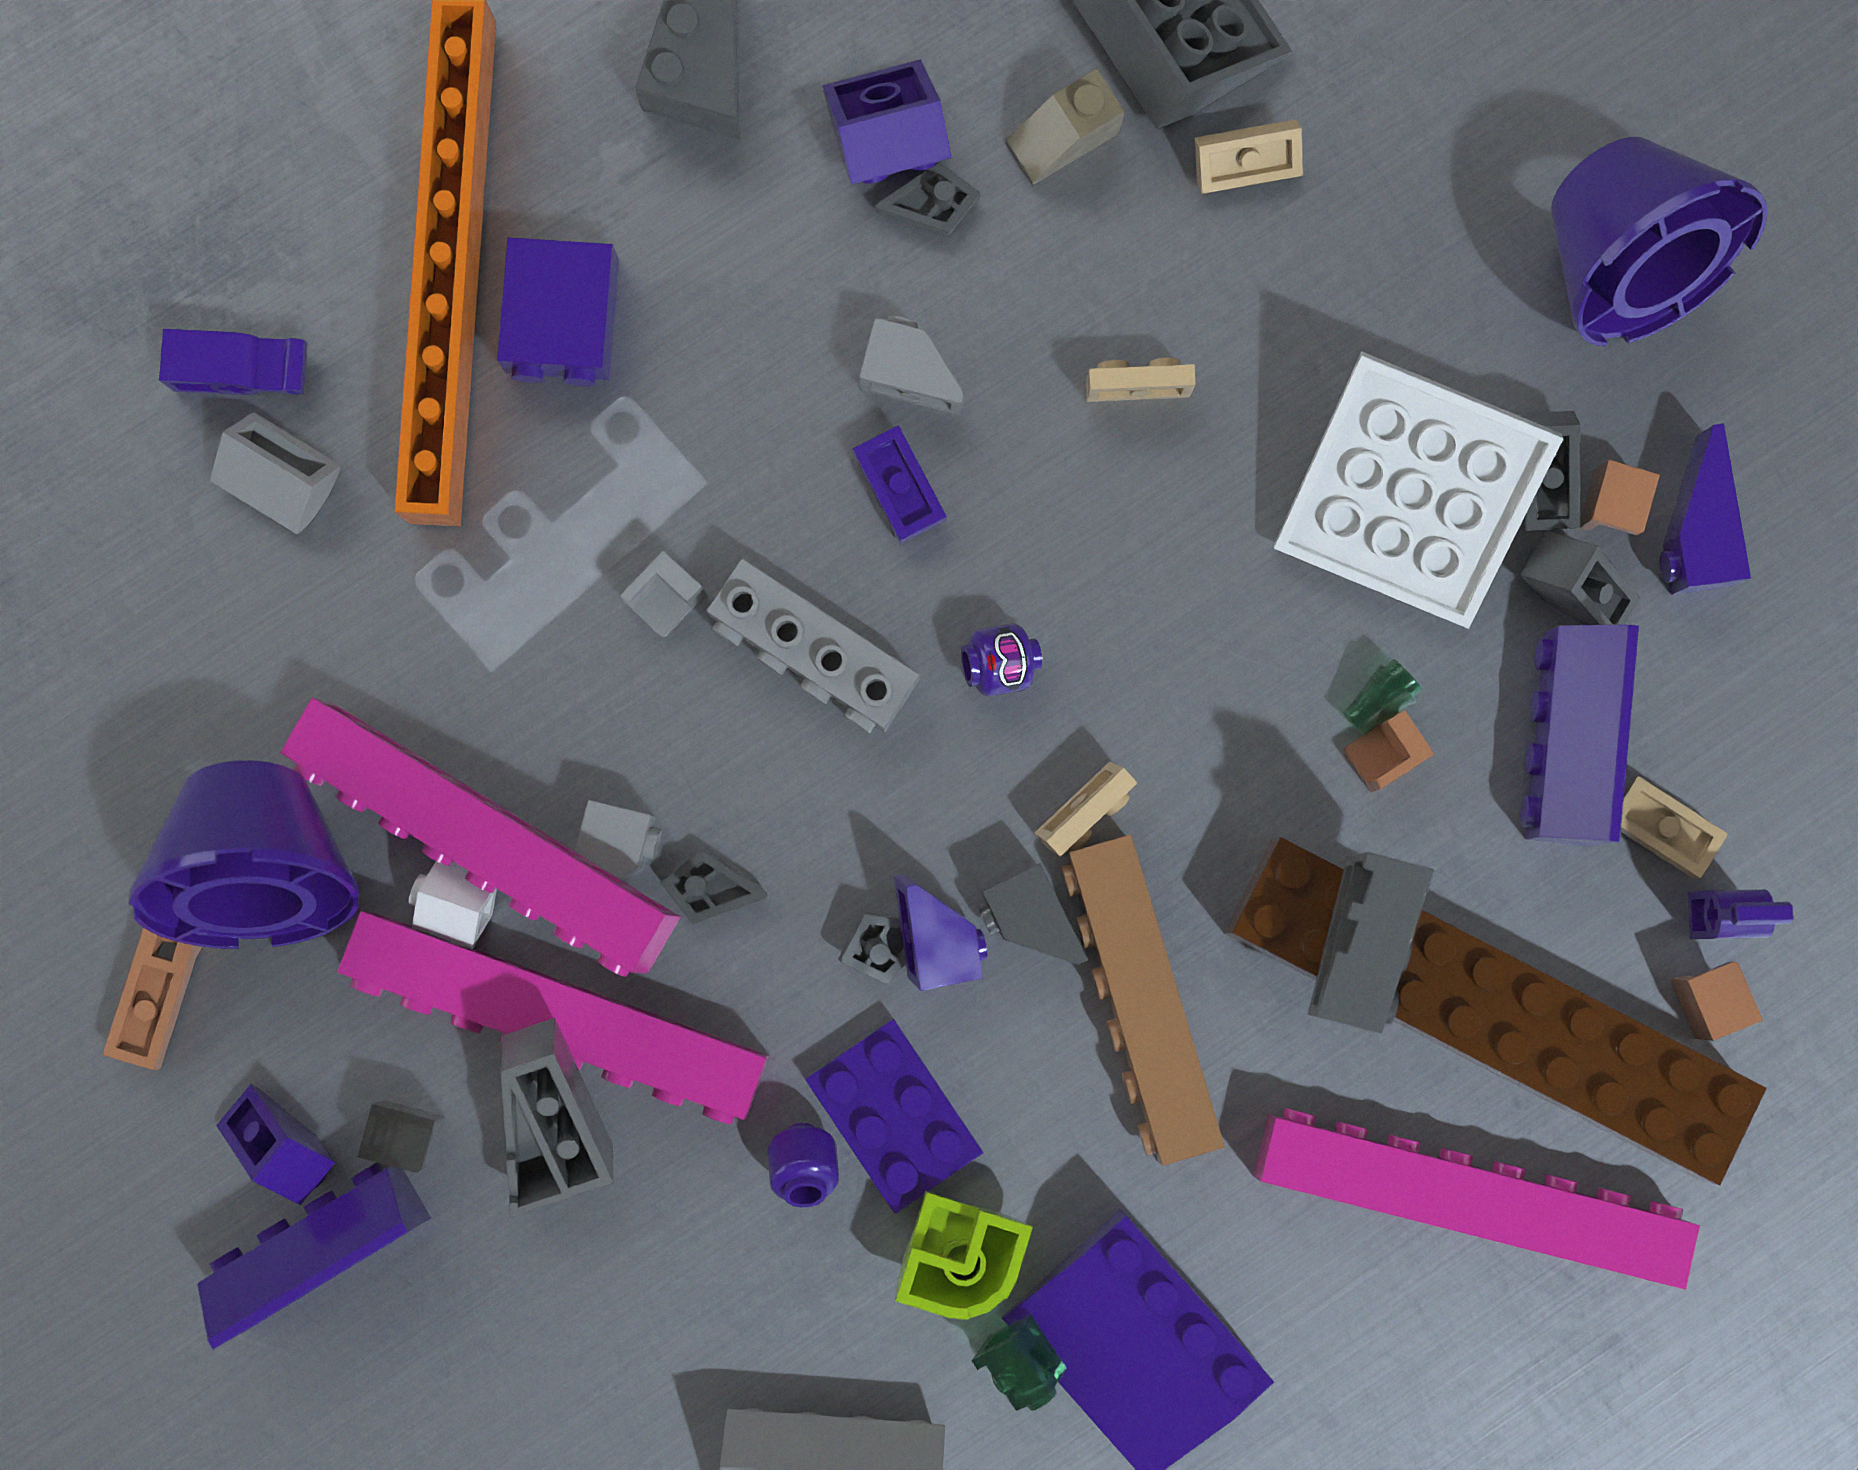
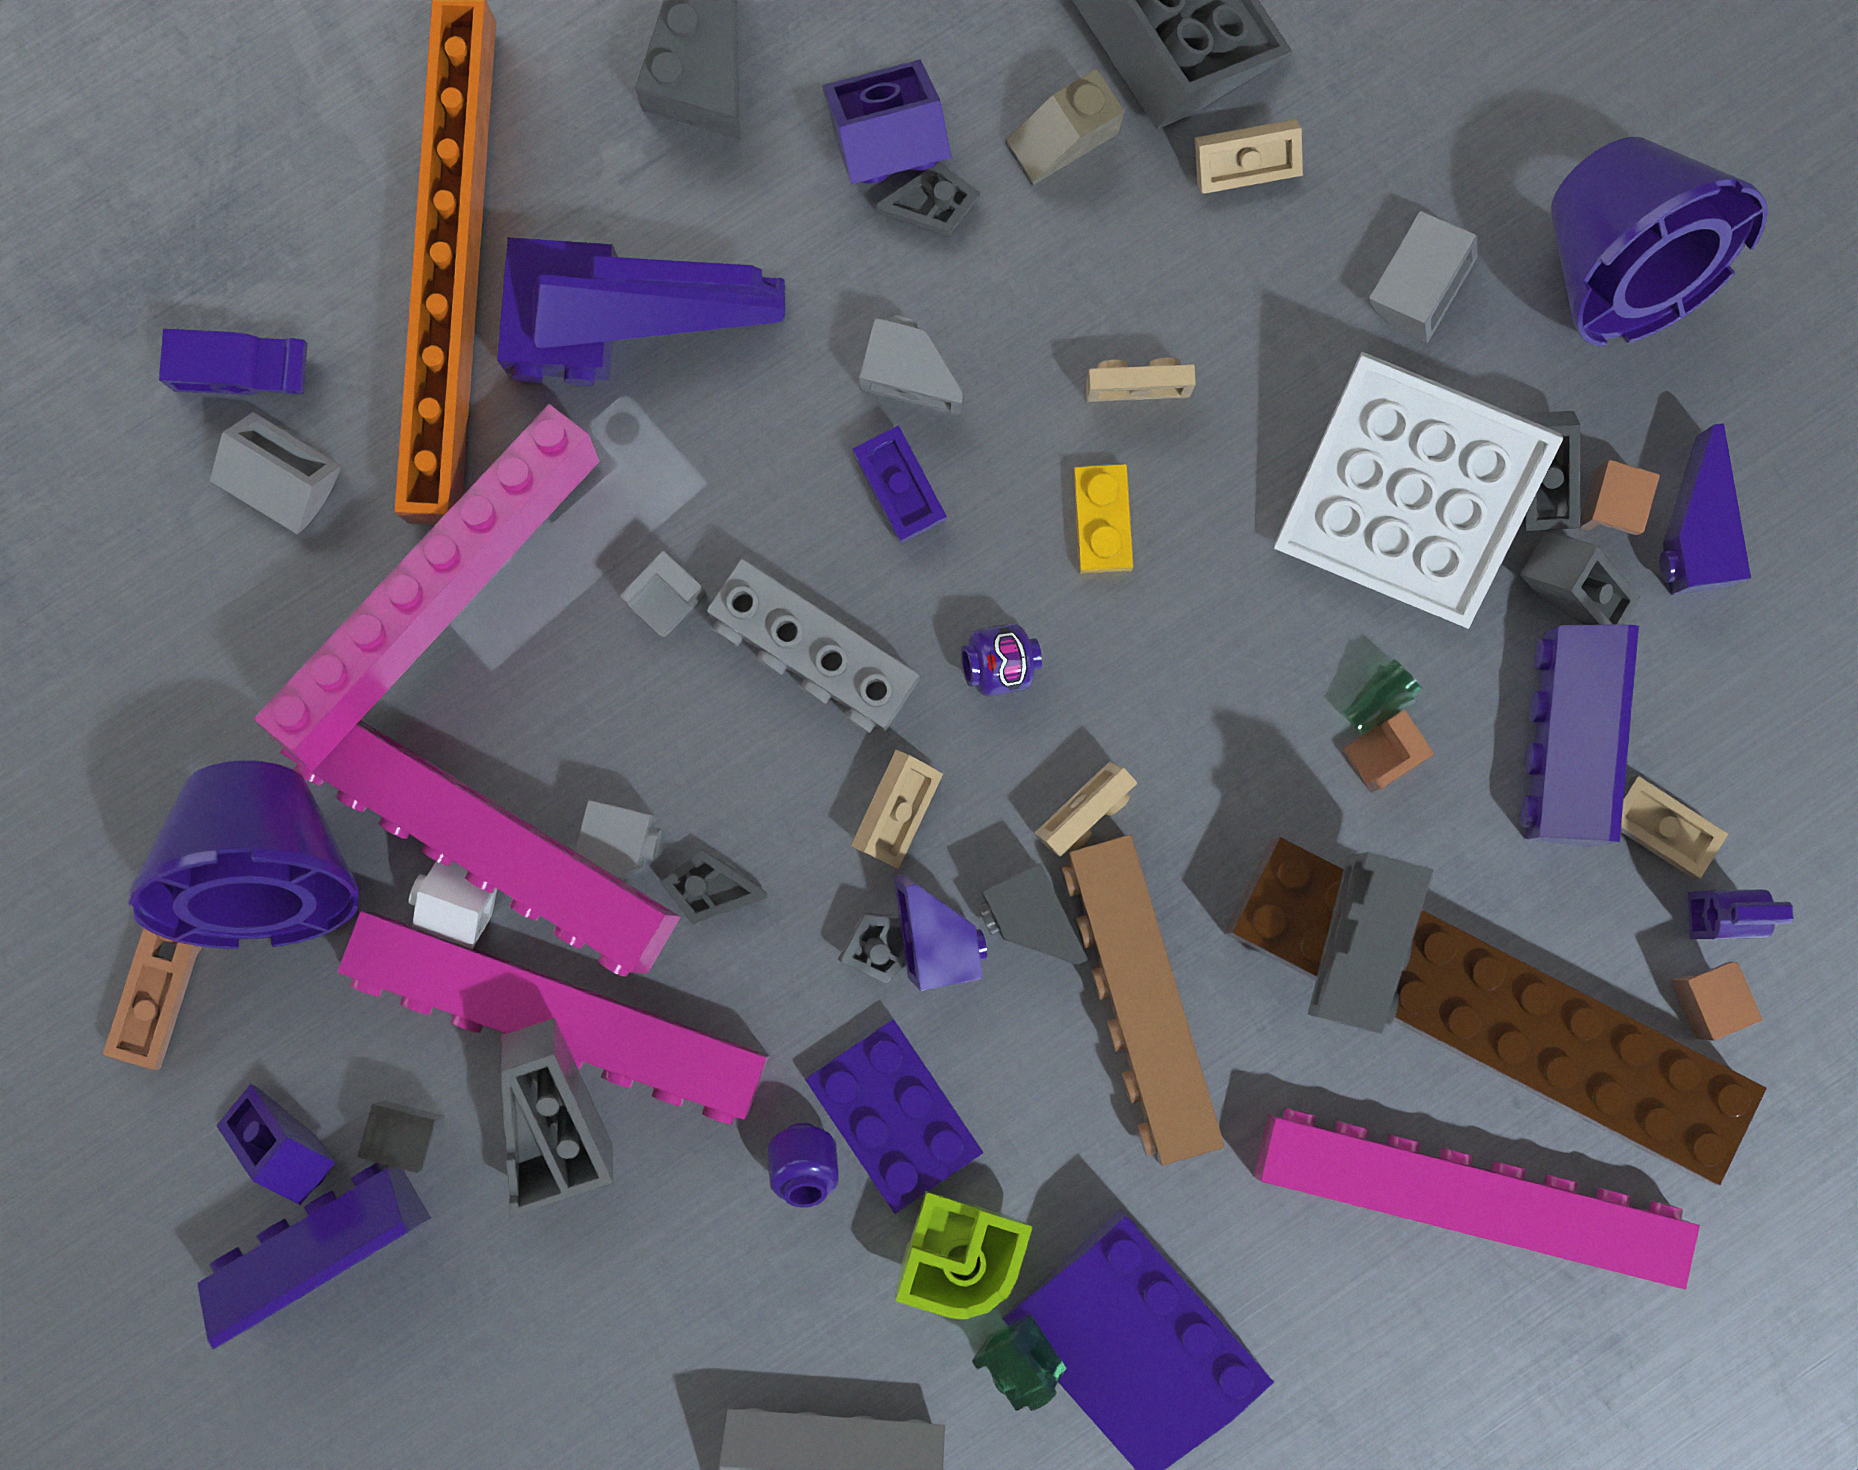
(428, 588): none -> dark pink brick
(650, 299): none -> dark purple wedge
(897, 809): none -> tan plate
(1103, 519): none -> yellow plate
(1424, 276): none -> light grey brick

